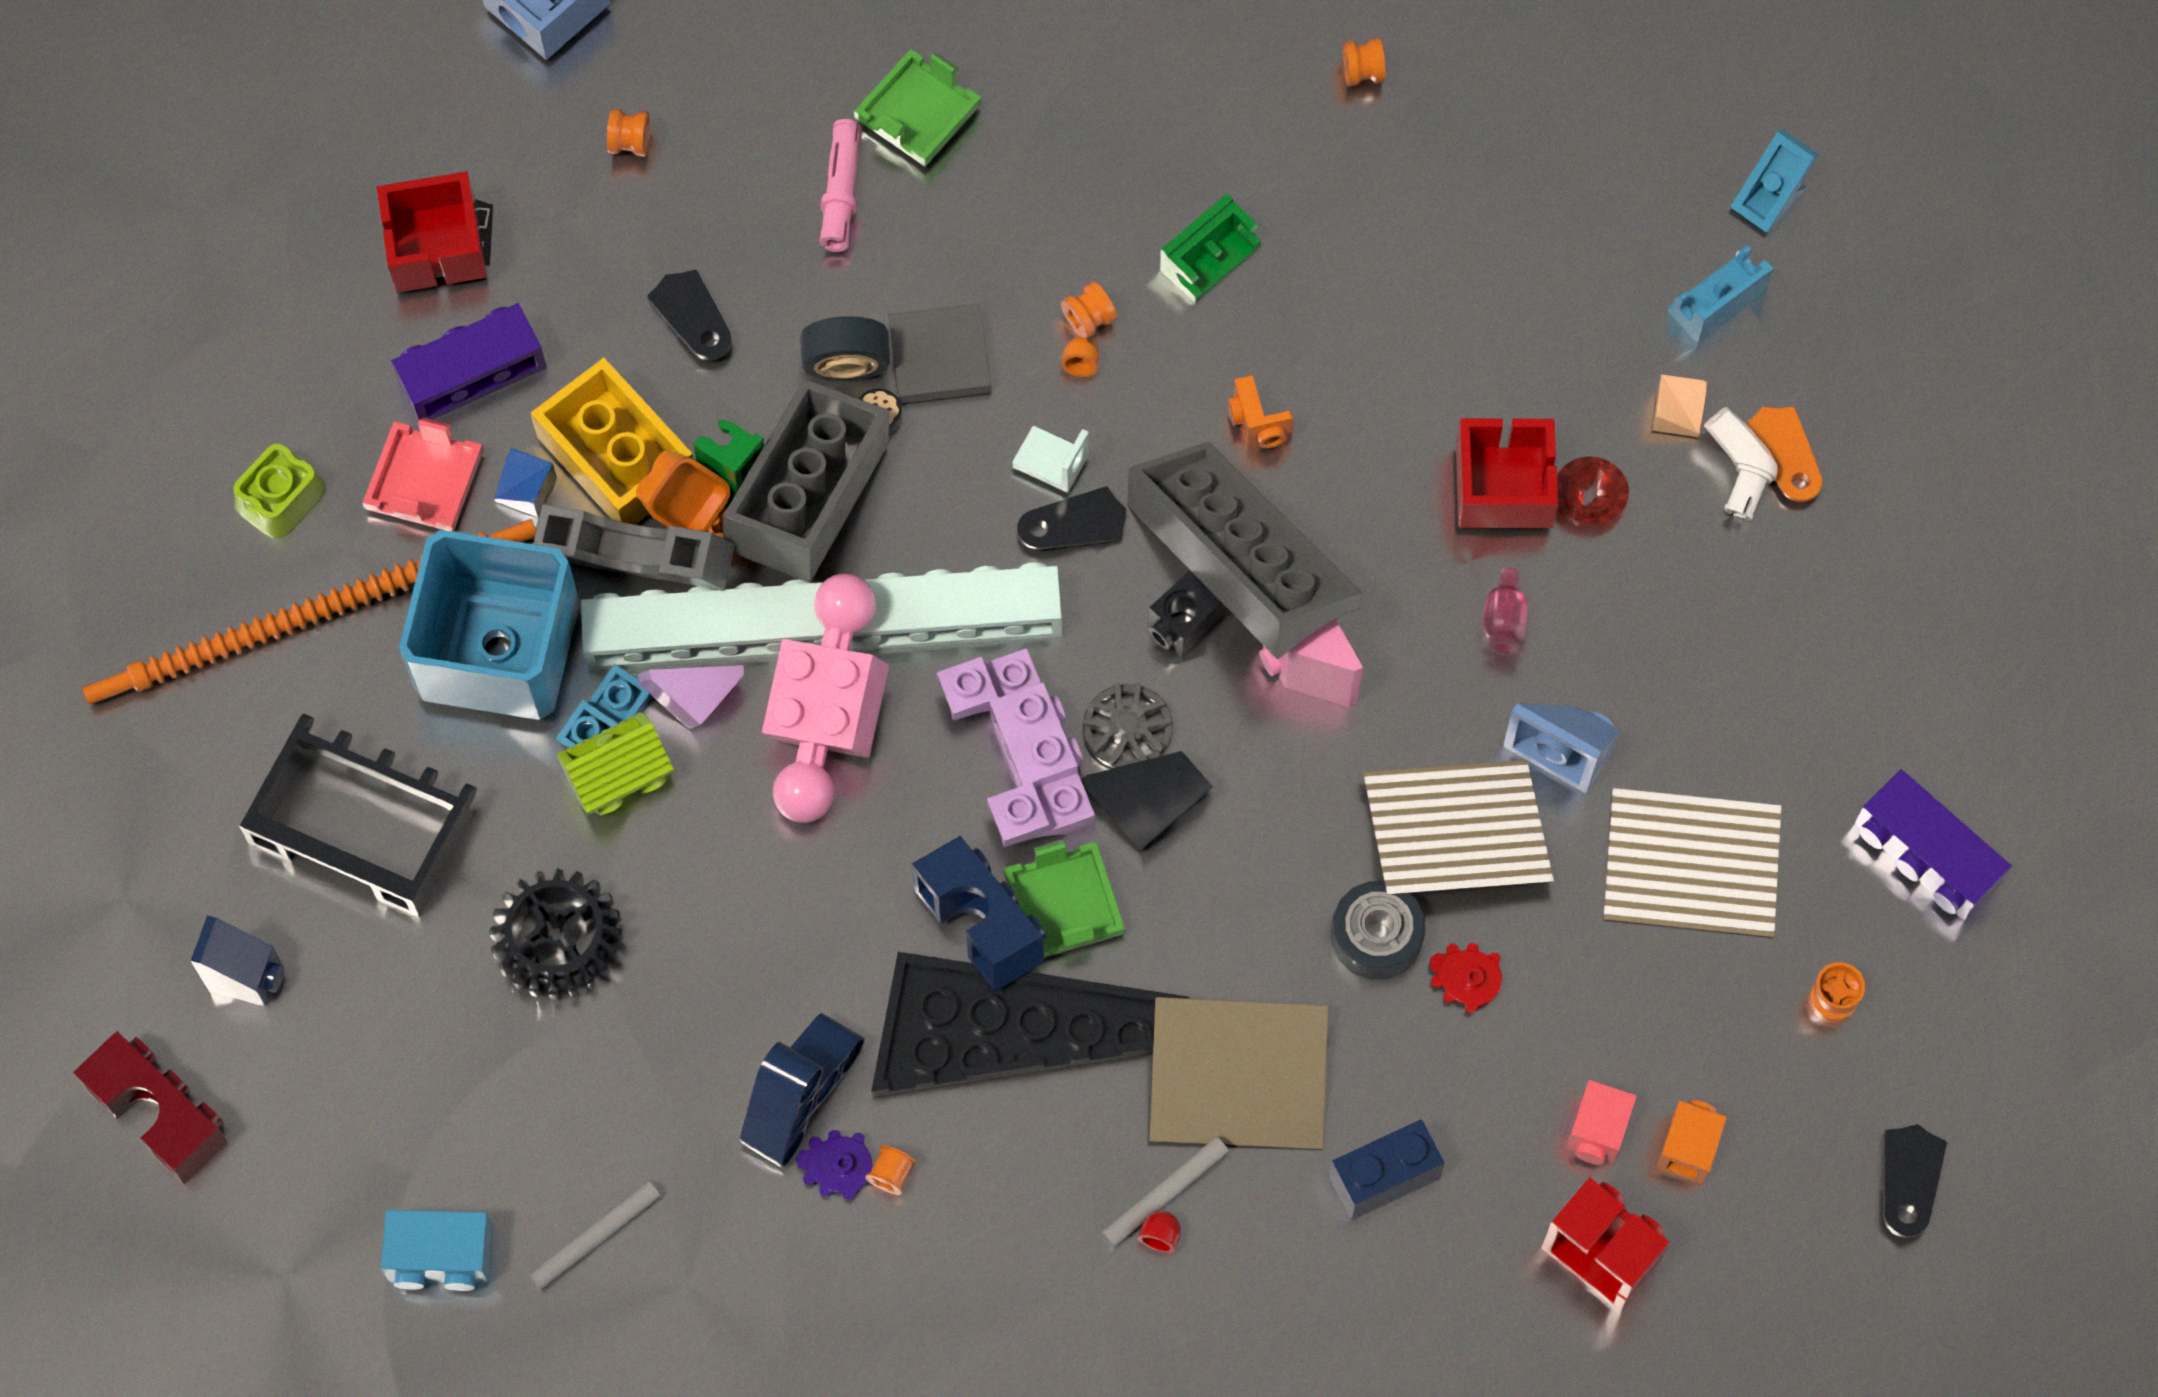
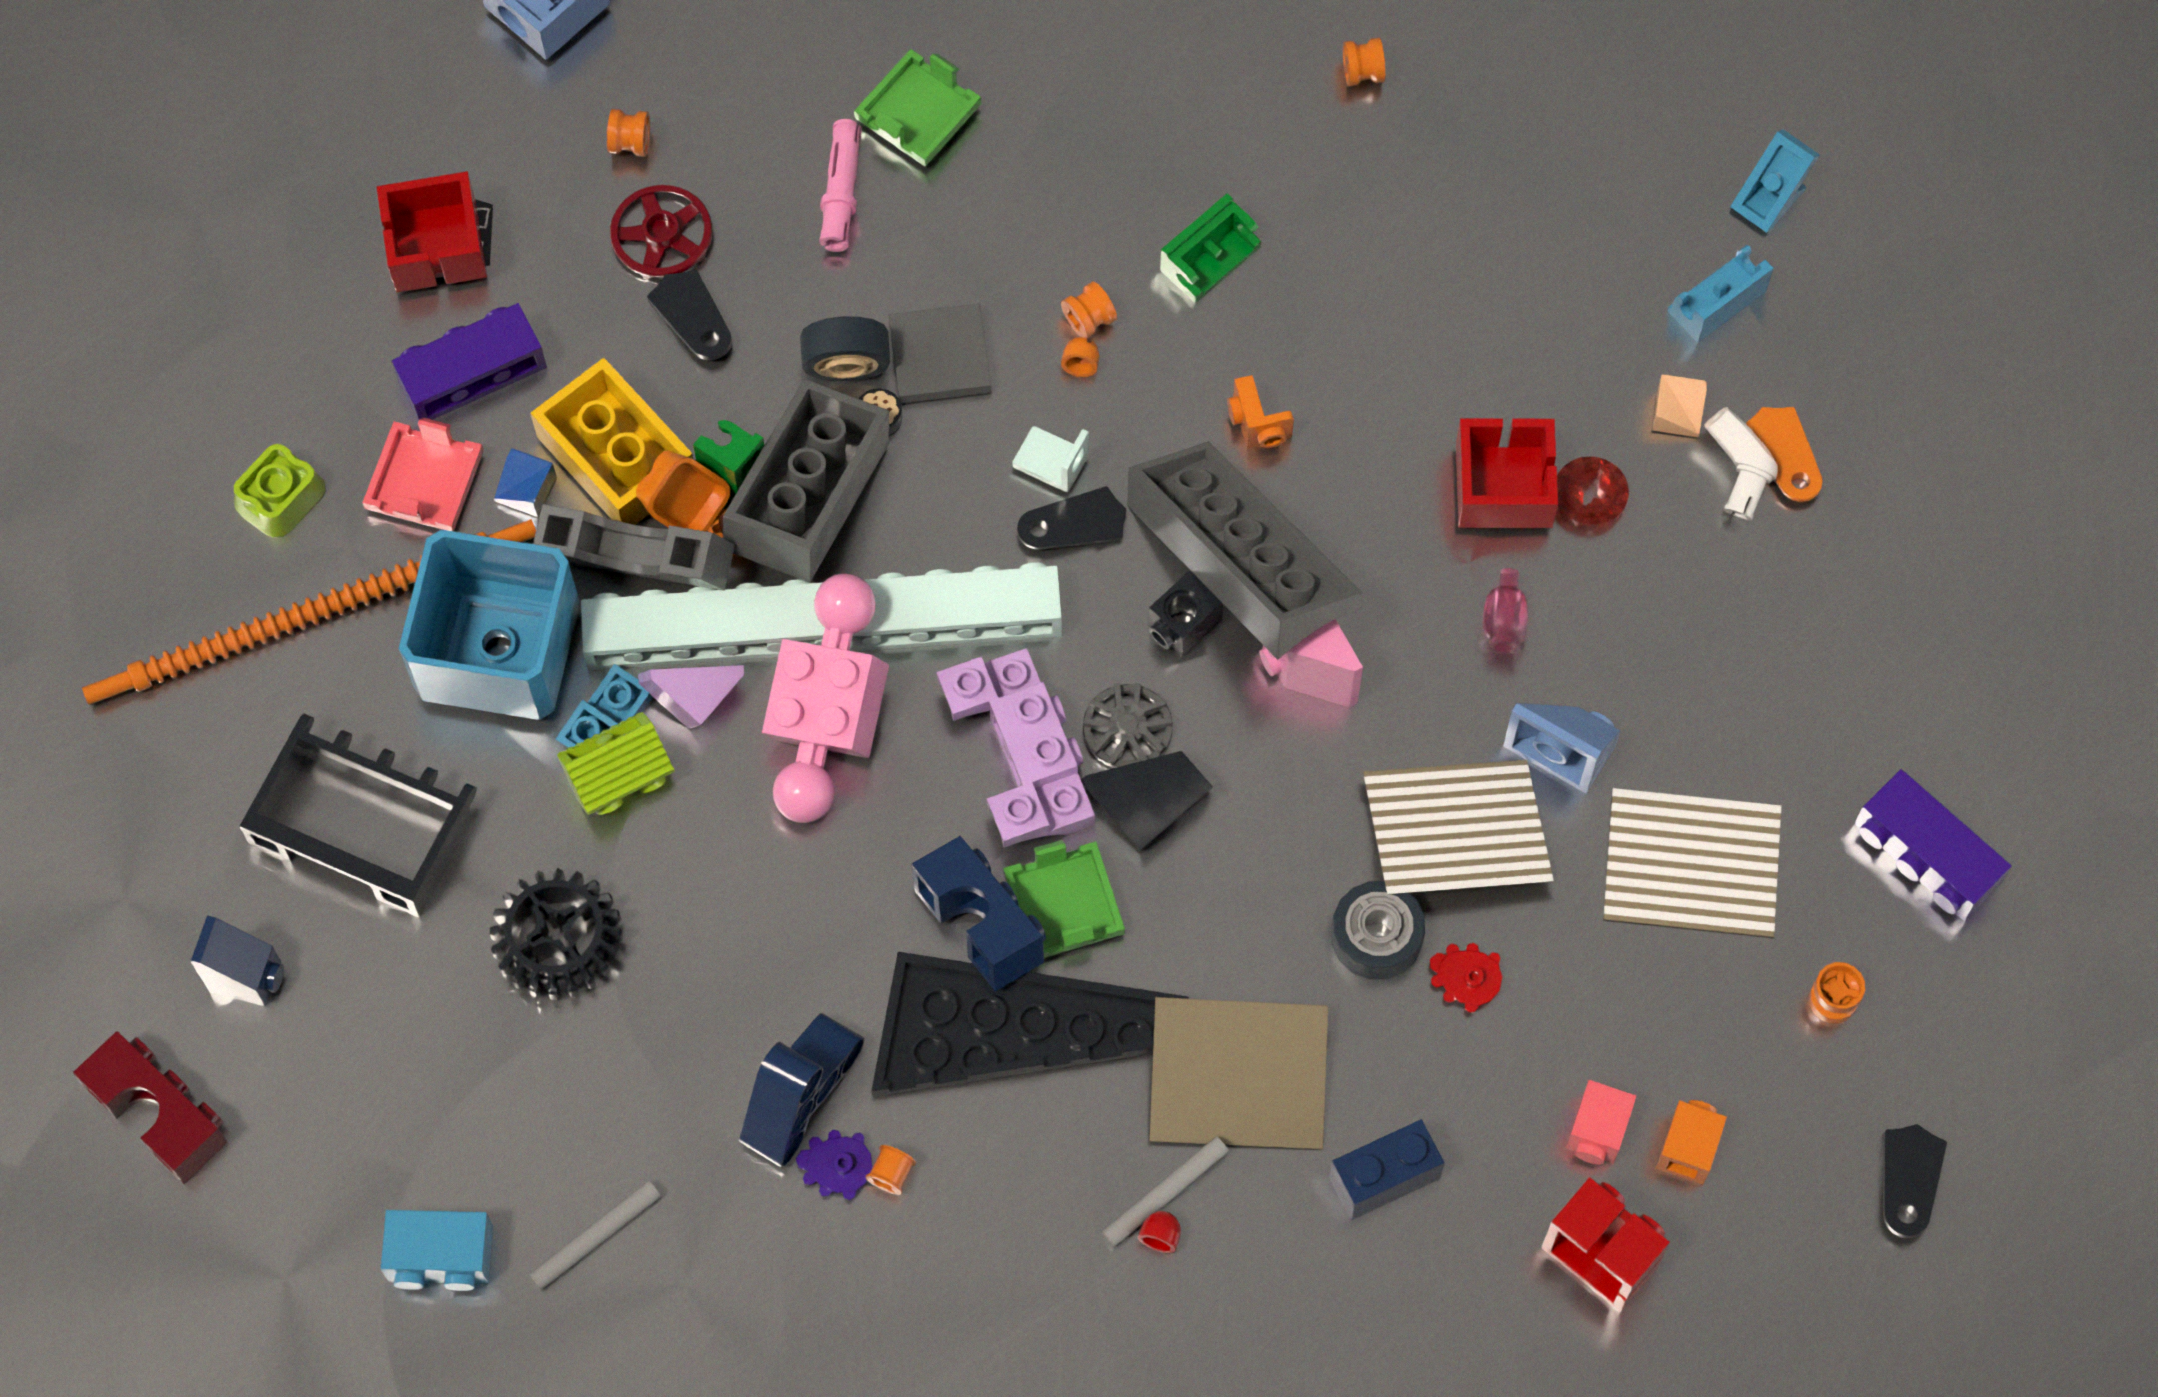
(661, 230): none -> dark red wheel

